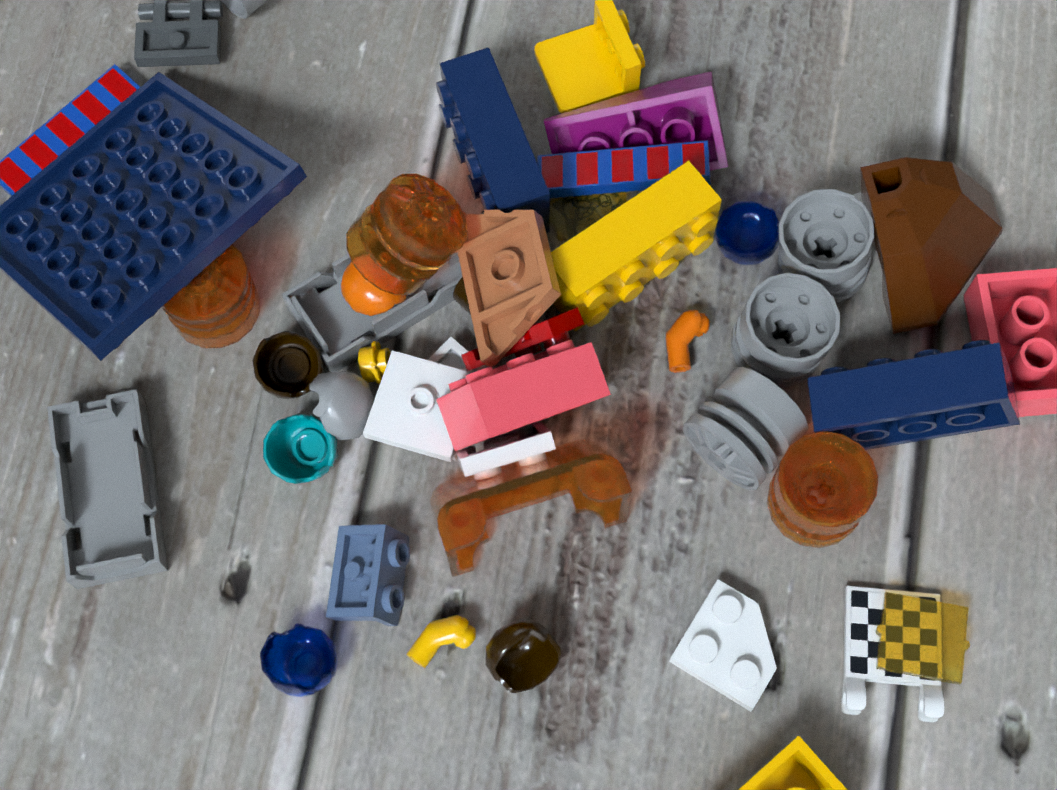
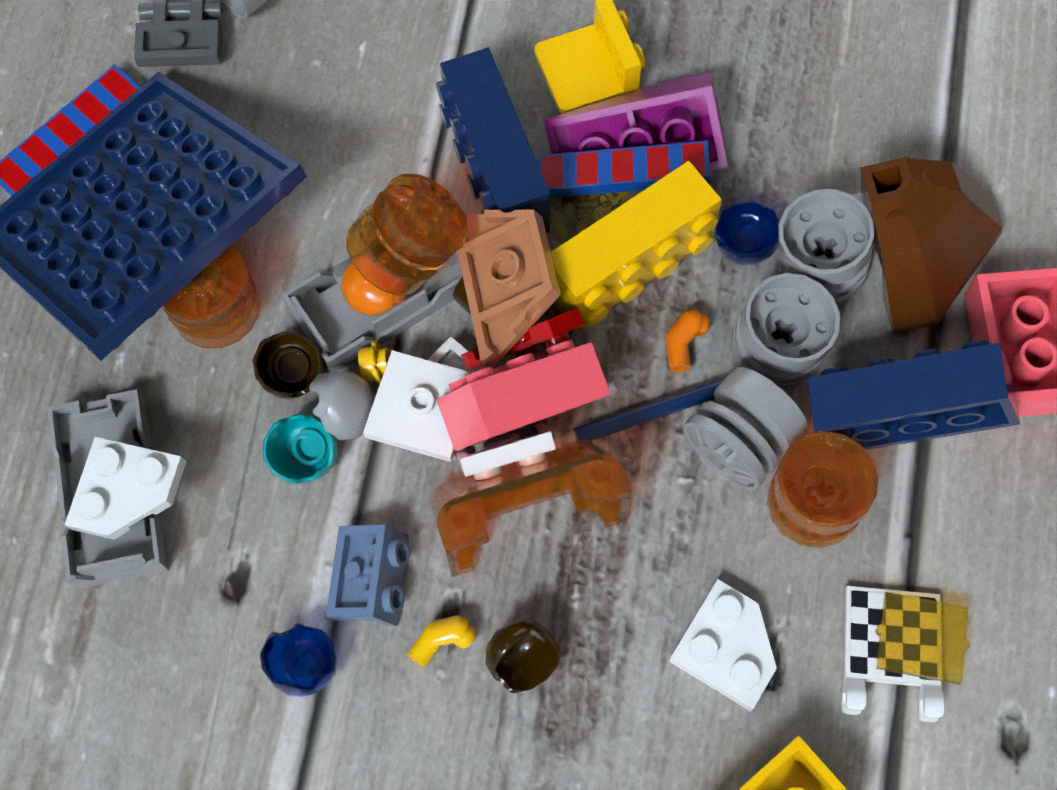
(122, 487): none -> white plate
(647, 412): none -> dark blue bar

